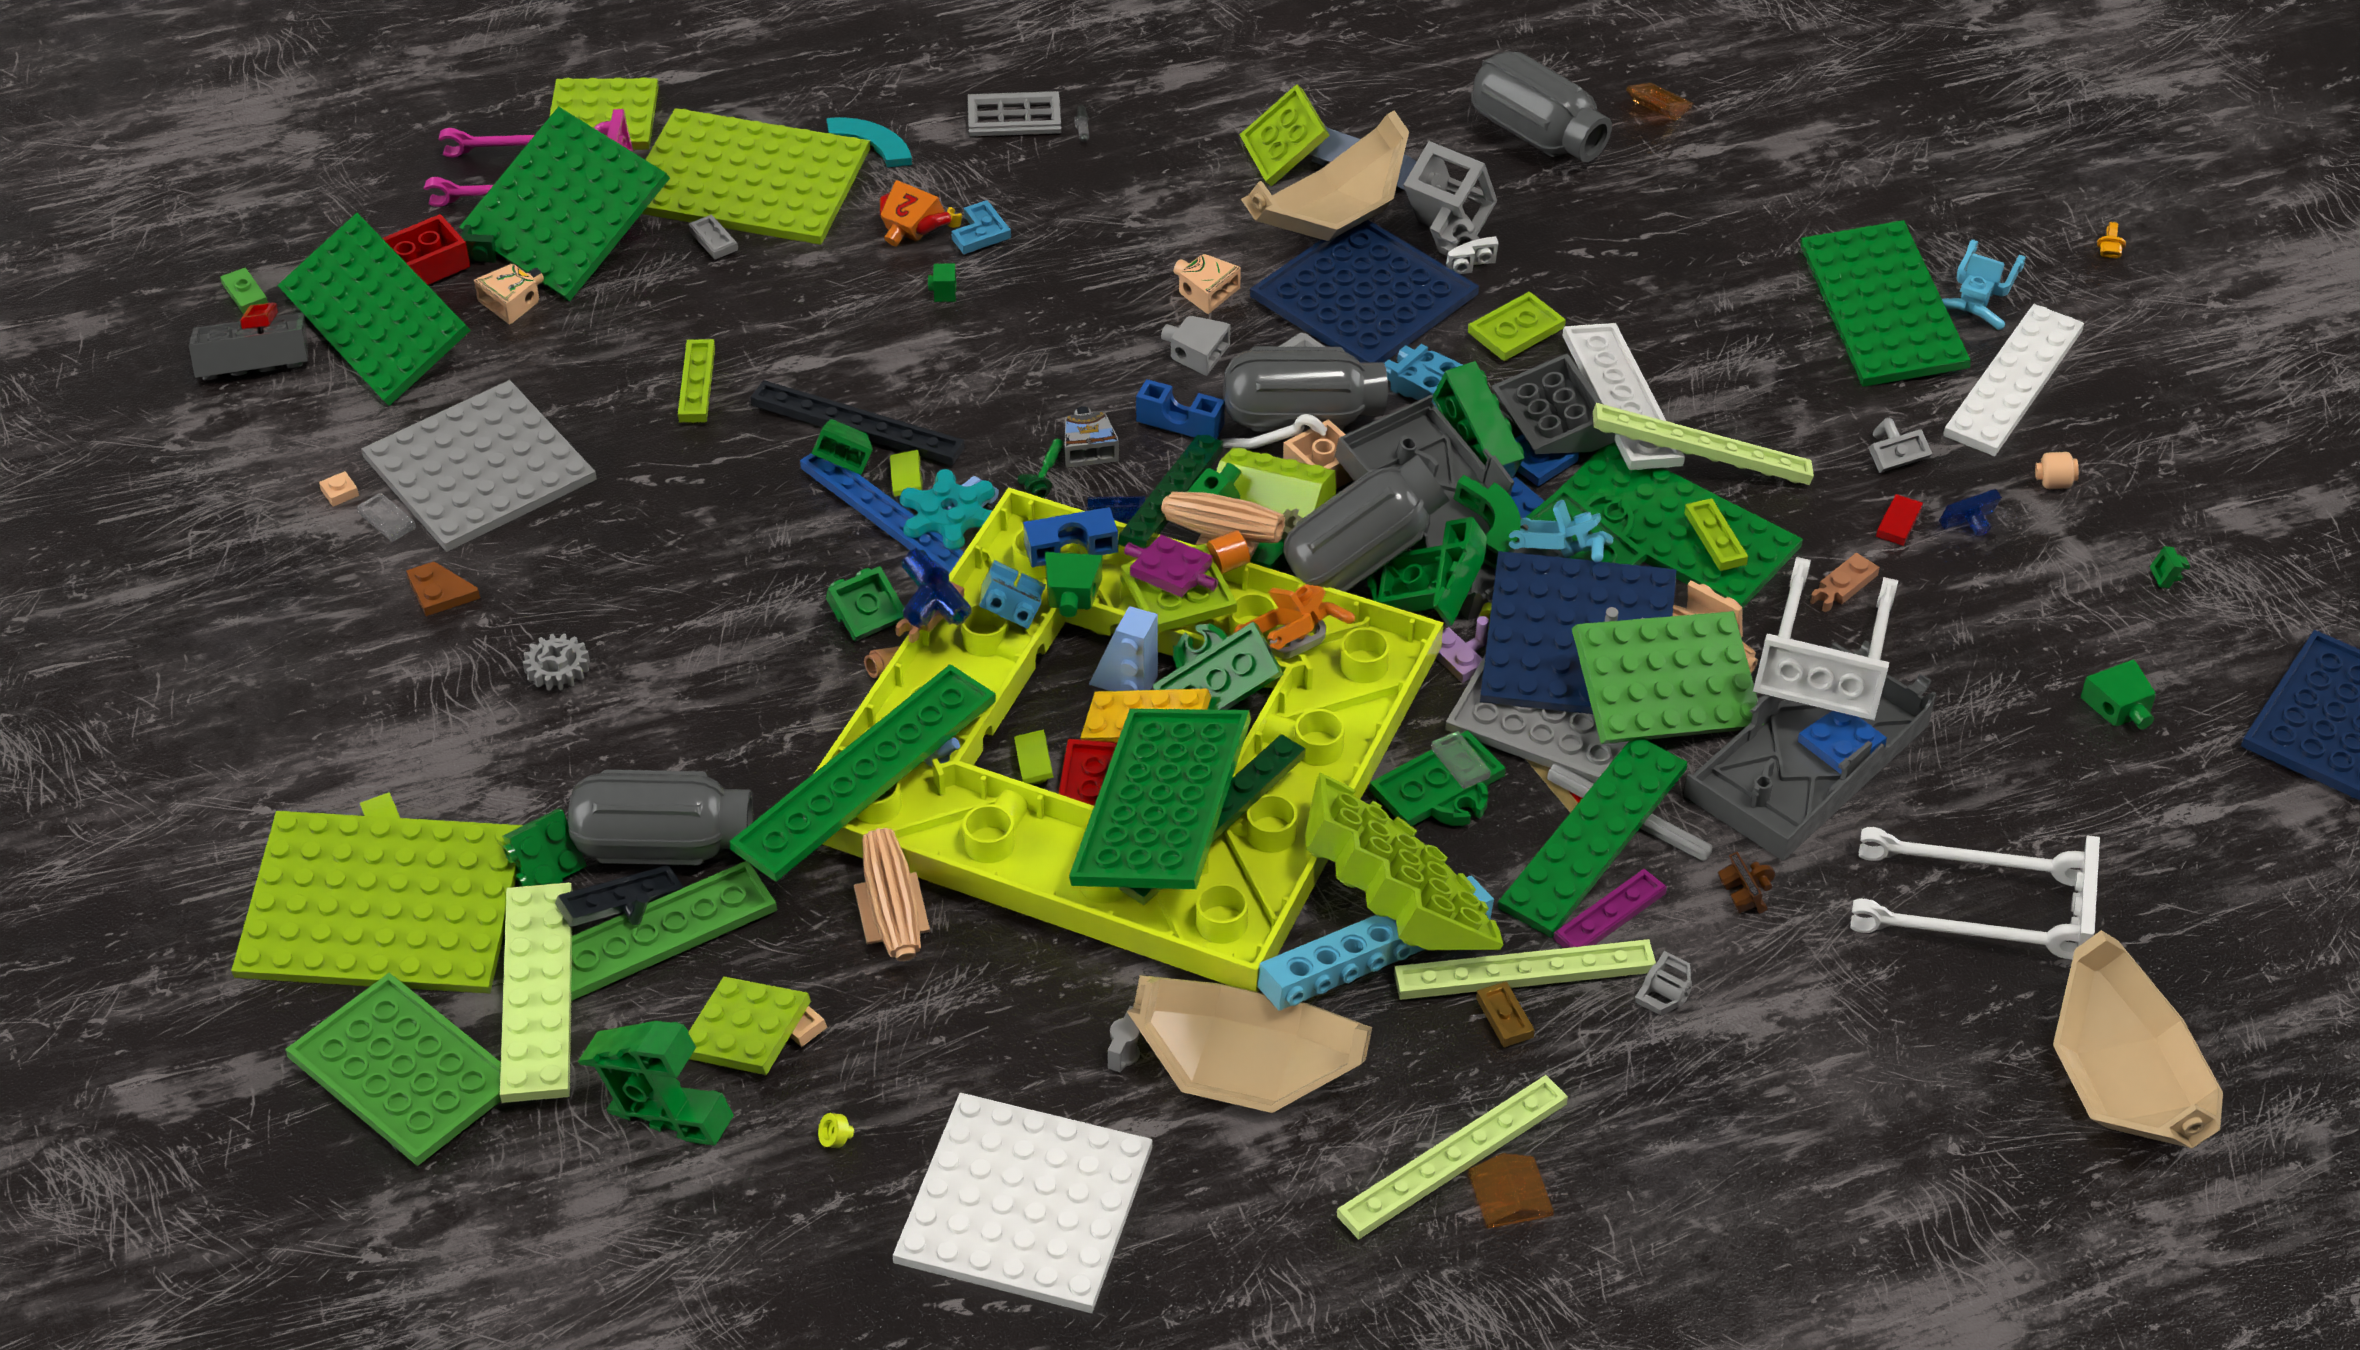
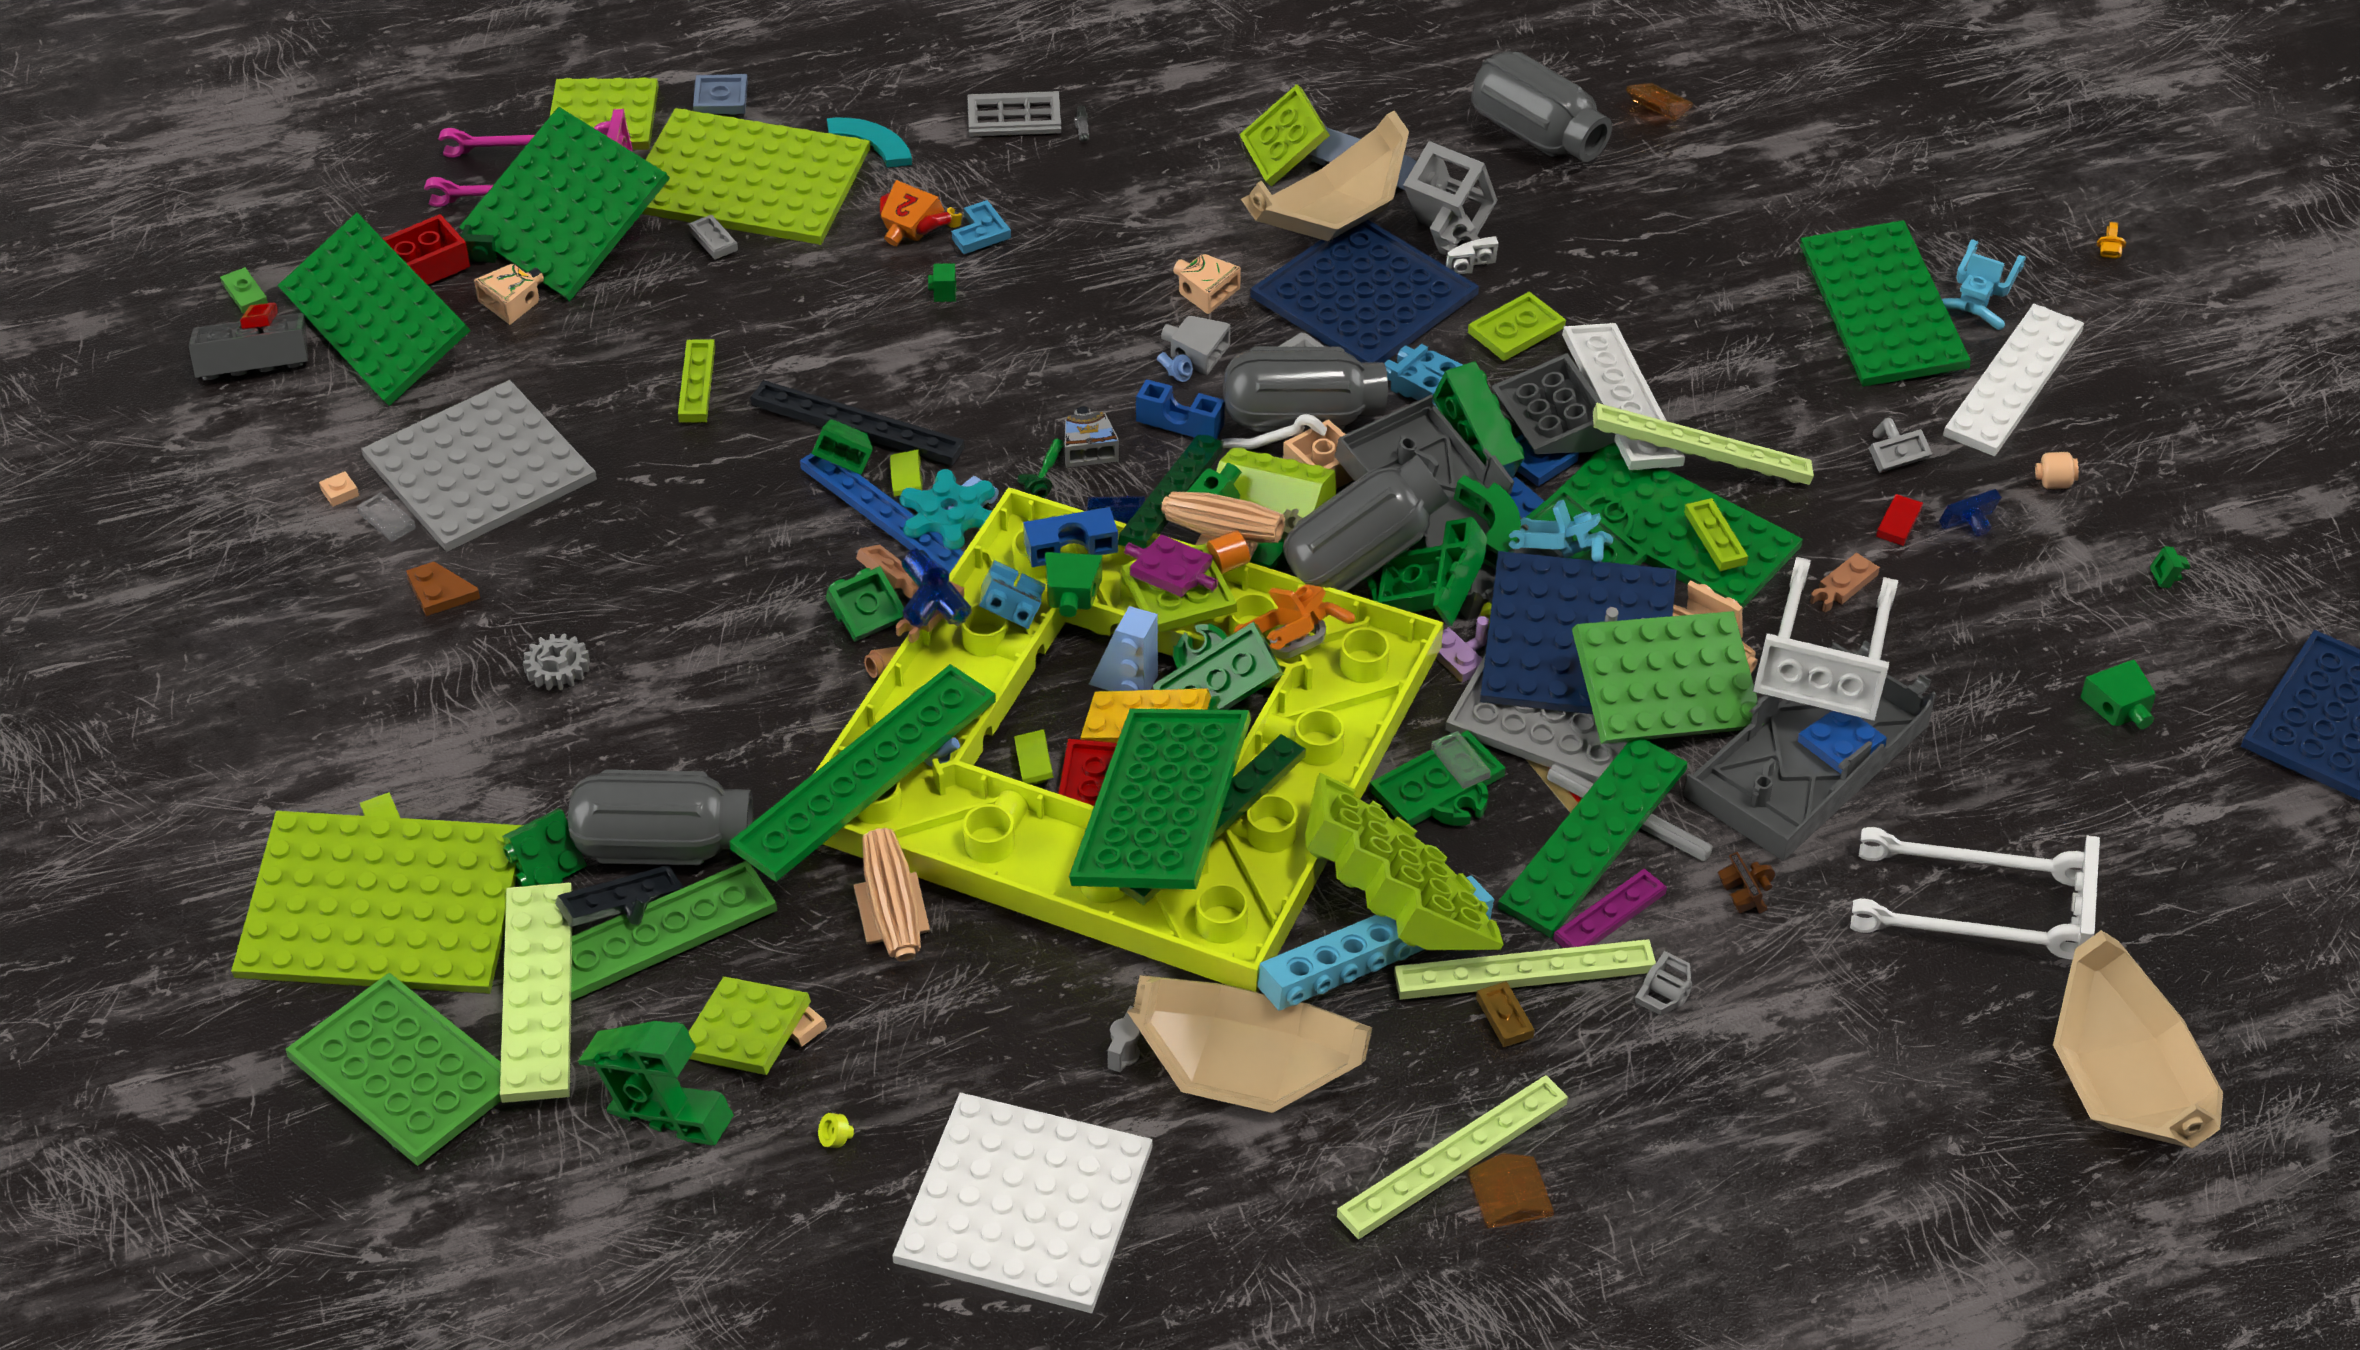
(720, 94): none -> sand blue plate
(892, 567): none -> nougat plate
(1179, 367): none -> medium blue plate

